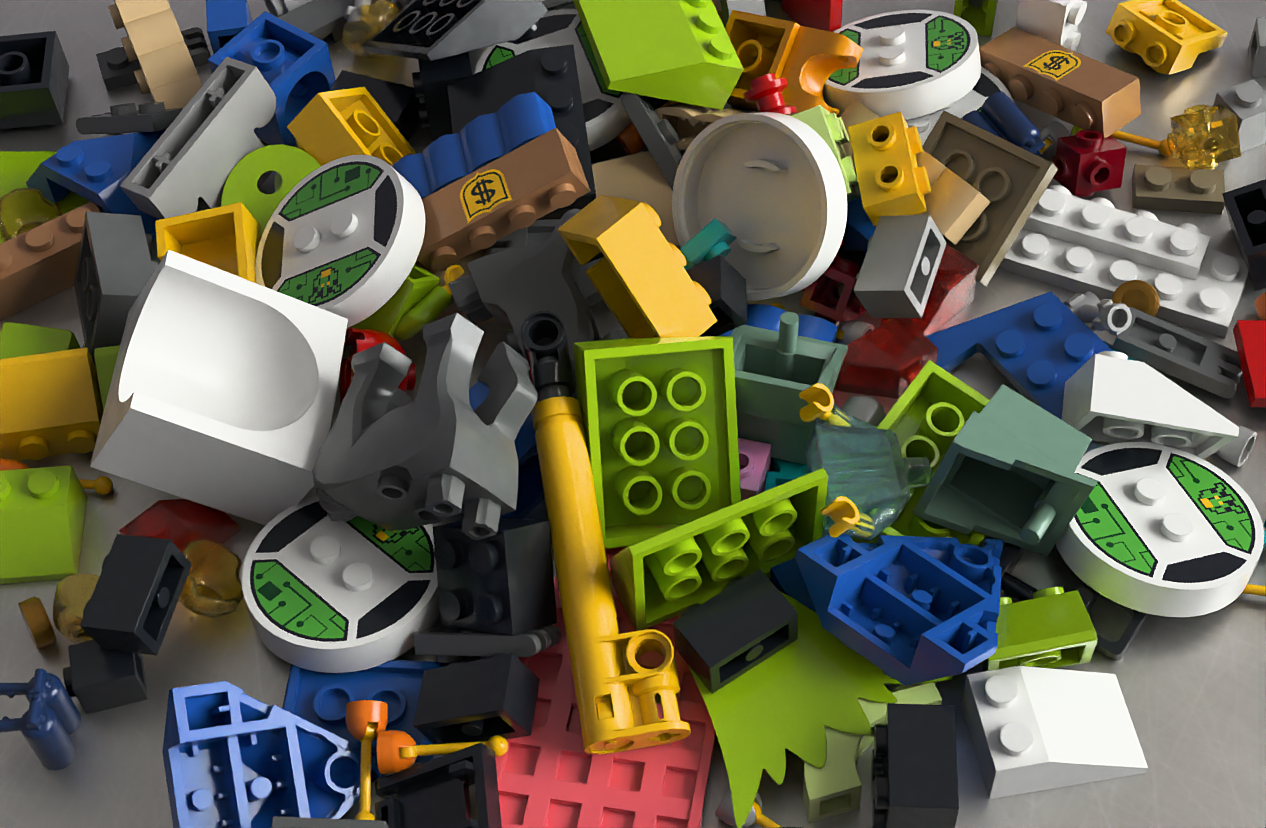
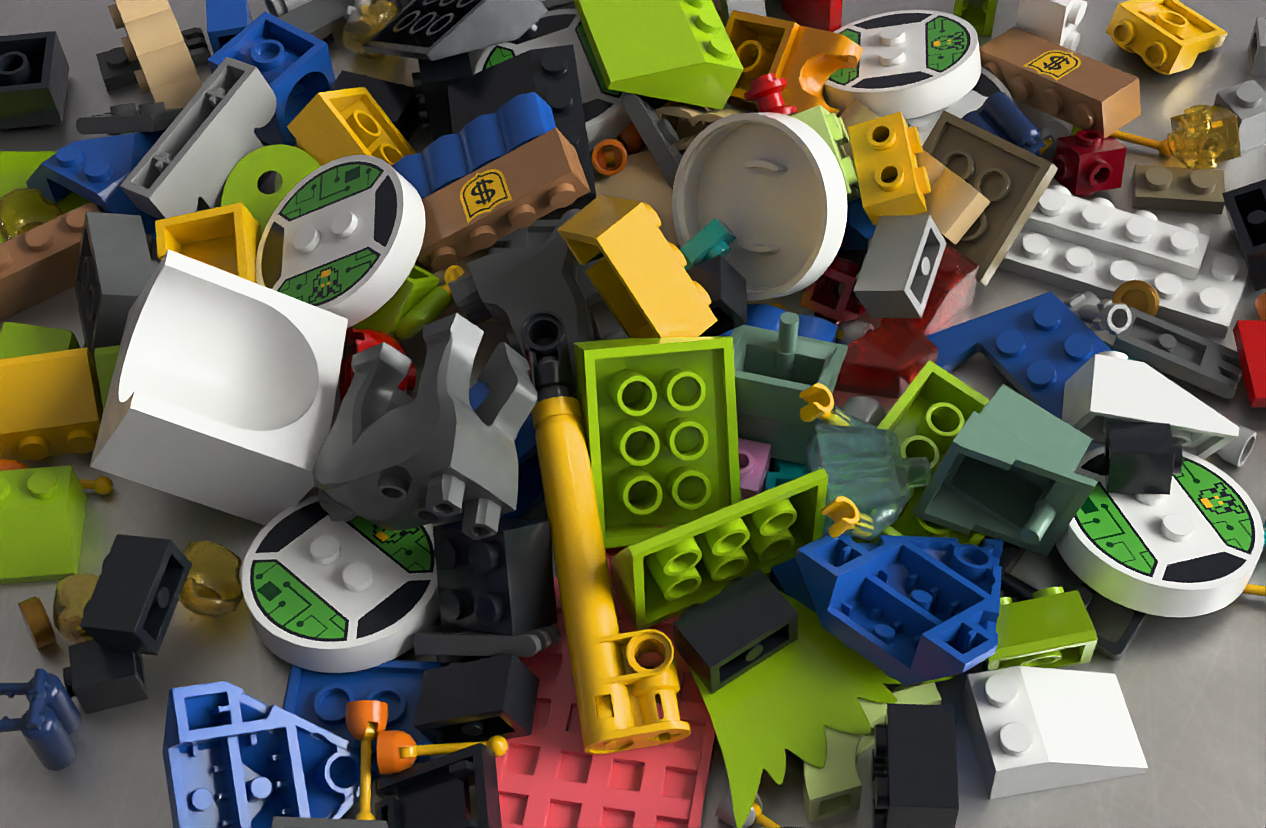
(182, 523): clear red slope -> none
(609, 152): none -> orange hinge
(1140, 458): none -> black brick

